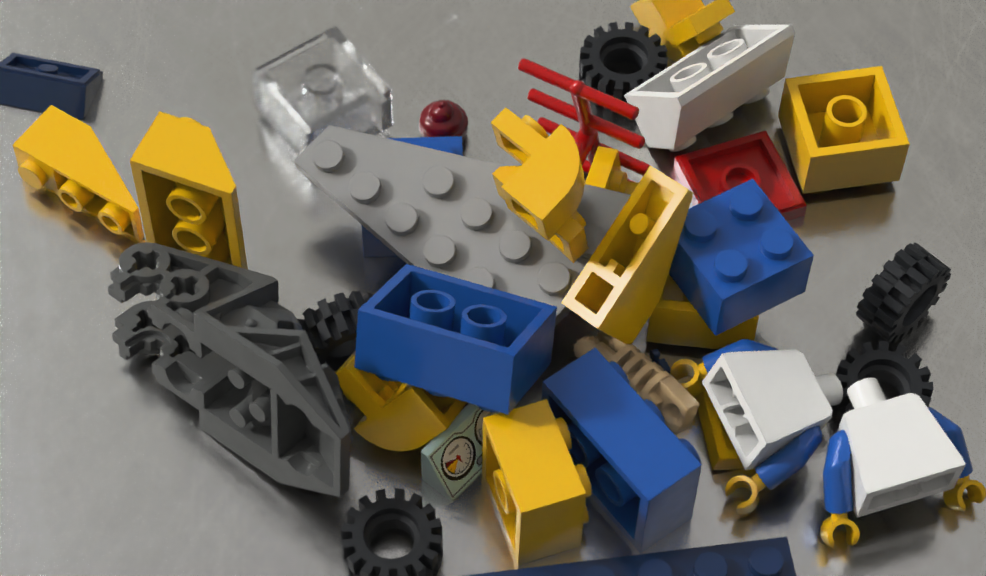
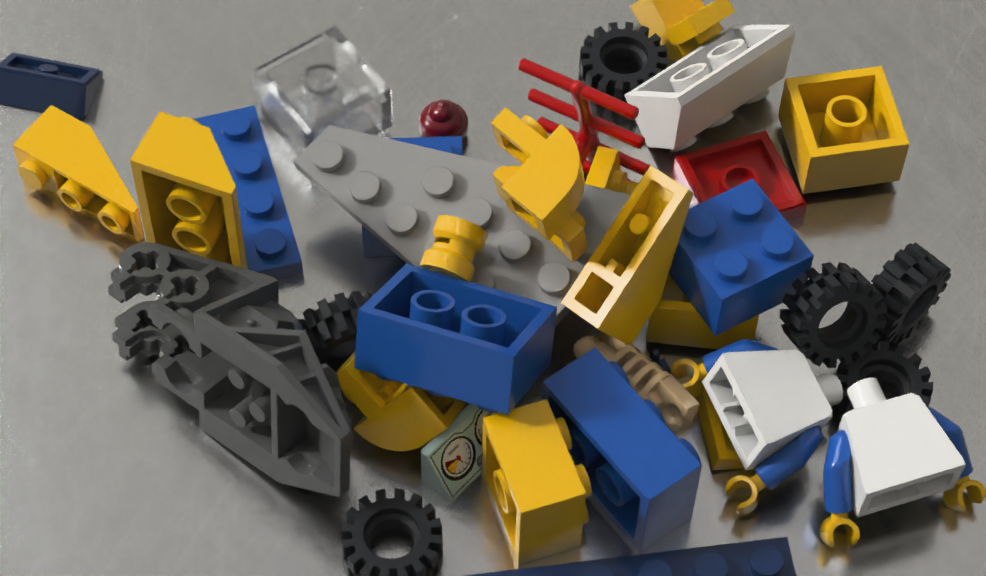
(263, 215): none -> blue wing
(454, 247): none -> yellow wheel
(817, 298): none -> black tyre

